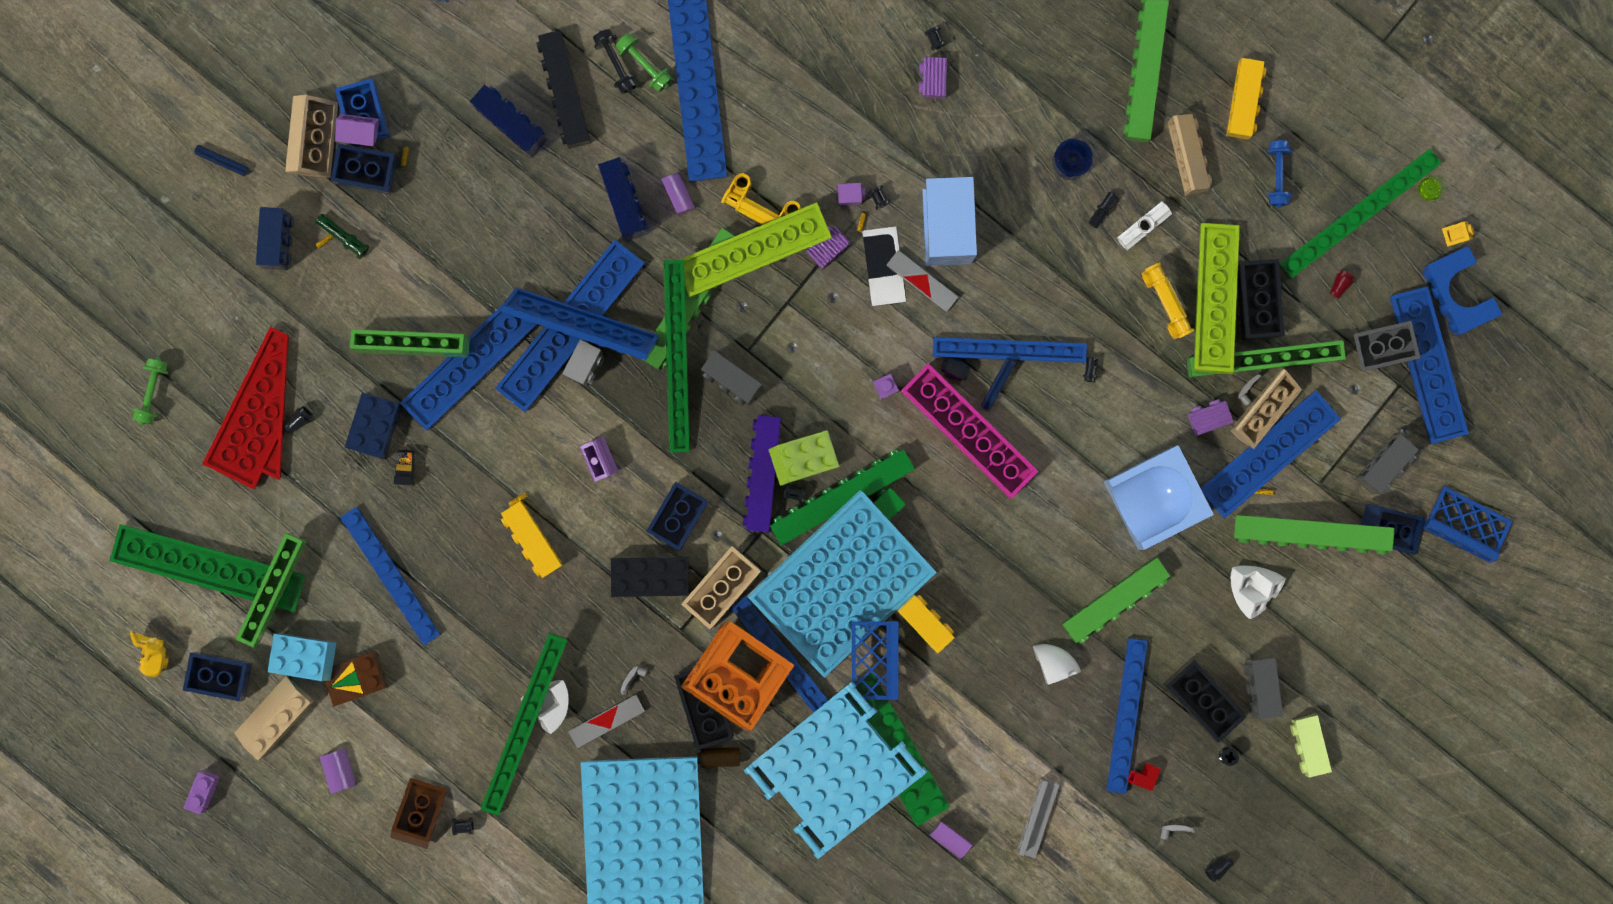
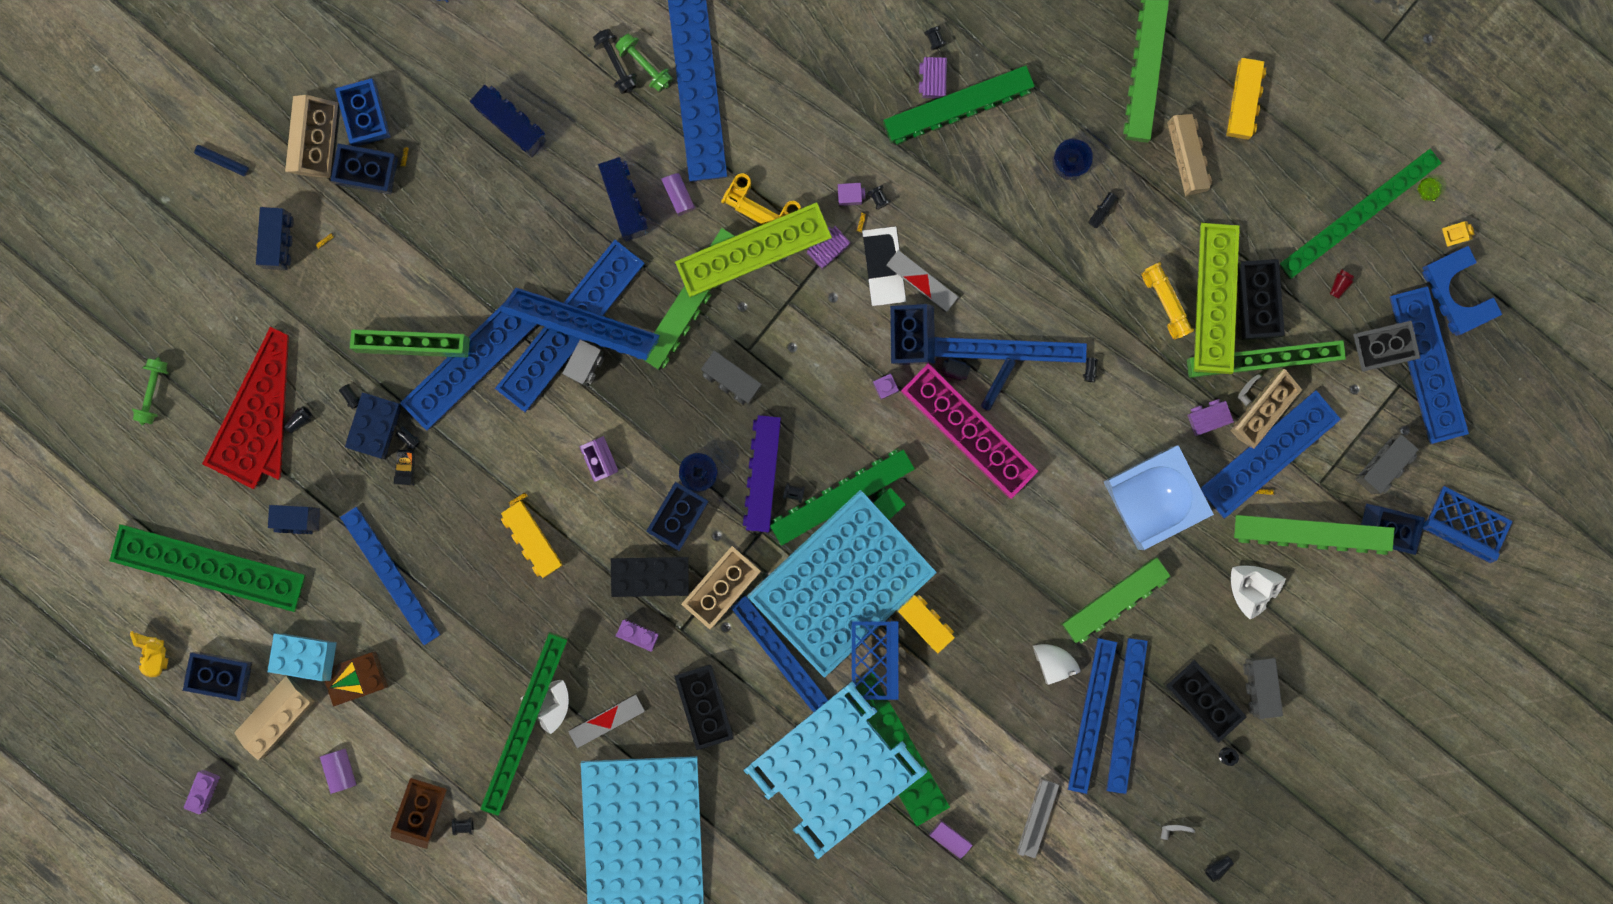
(271, 590): bright green brick -> none
(293, 519): none -> dark blue brick
(349, 240): dark green pin -> none
(349, 396): none -> black pin
(356, 129): medium lavender brick -> none
(408, 438): none -> black pin
(564, 89): black brick -> none
(631, 676): light grey piece -> none
(637, 635): none -> medium lavender brick
(676, 355): green plate -> none
(687, 472): none -> clear blue brick
(719, 757): dark brown brick -> none
(740, 685): orange piece -> none
(803, 457): lime brick -> none
(912, 334): none -> dark blue brick
(949, 221): light blue piece -> none
(959, 104): none -> green brick
(1092, 715): none -> blue plate
(1145, 779): red piece -> none
(1153, 218): white piece -> none
(1279, 149): blue piece -> none
(1310, 745): yellowish green brick -> none

